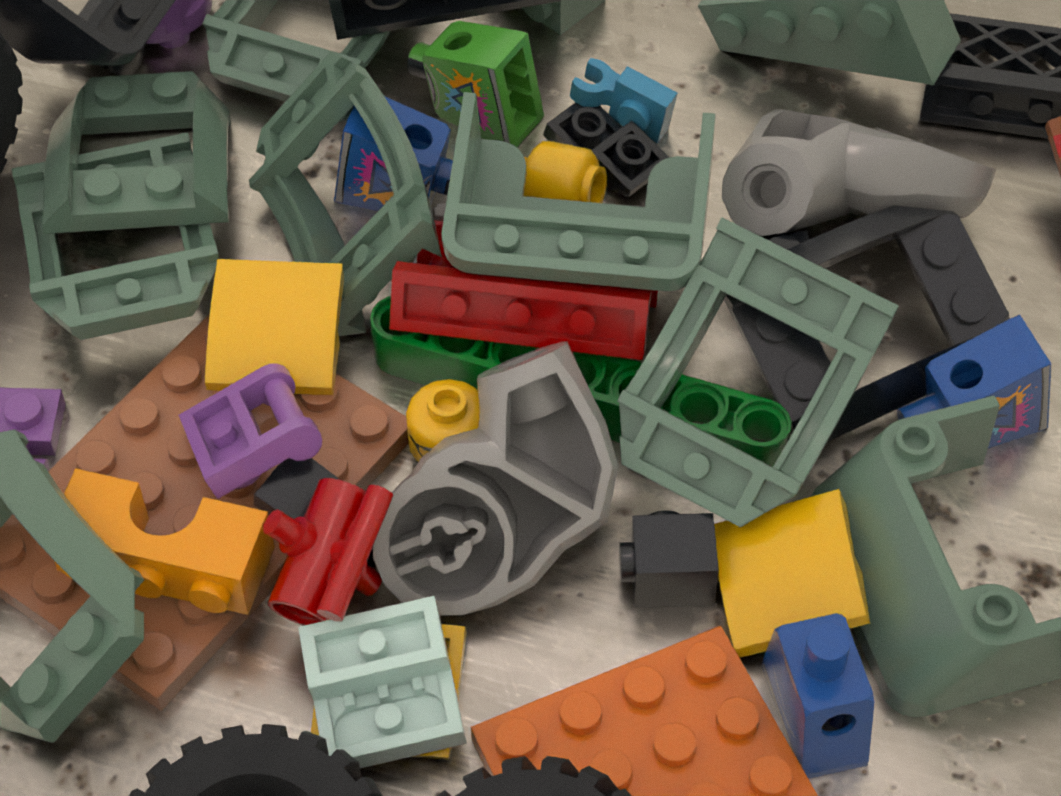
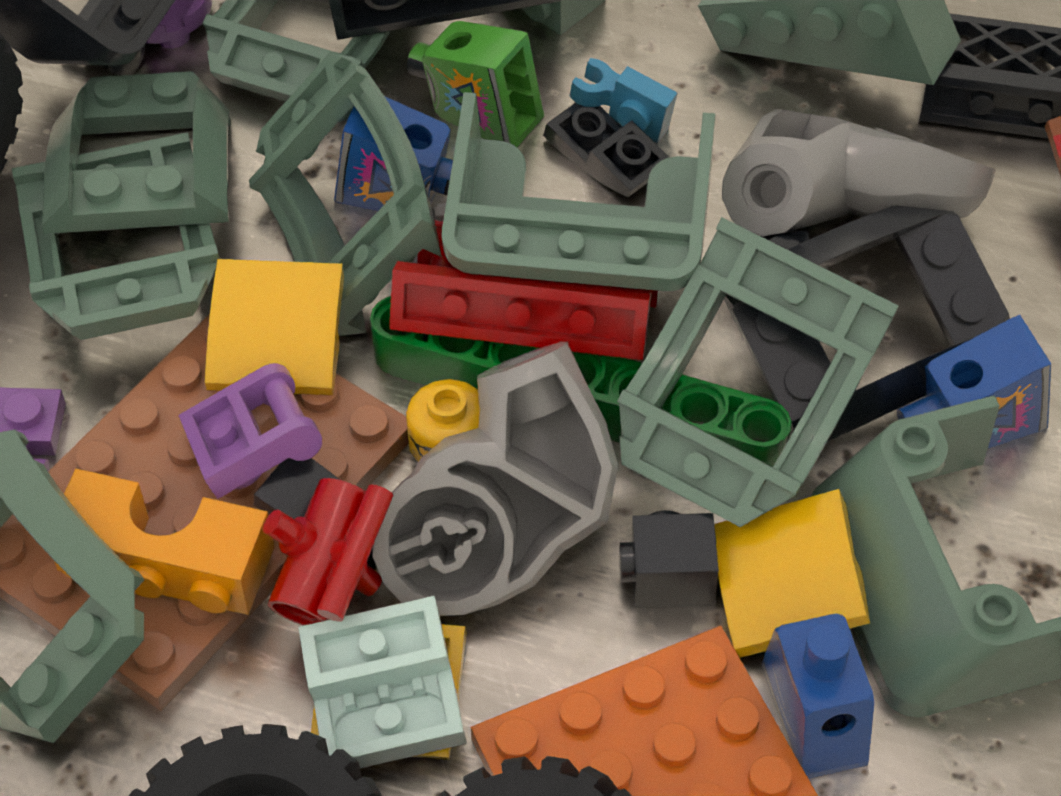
(564, 173): yellow head -> none

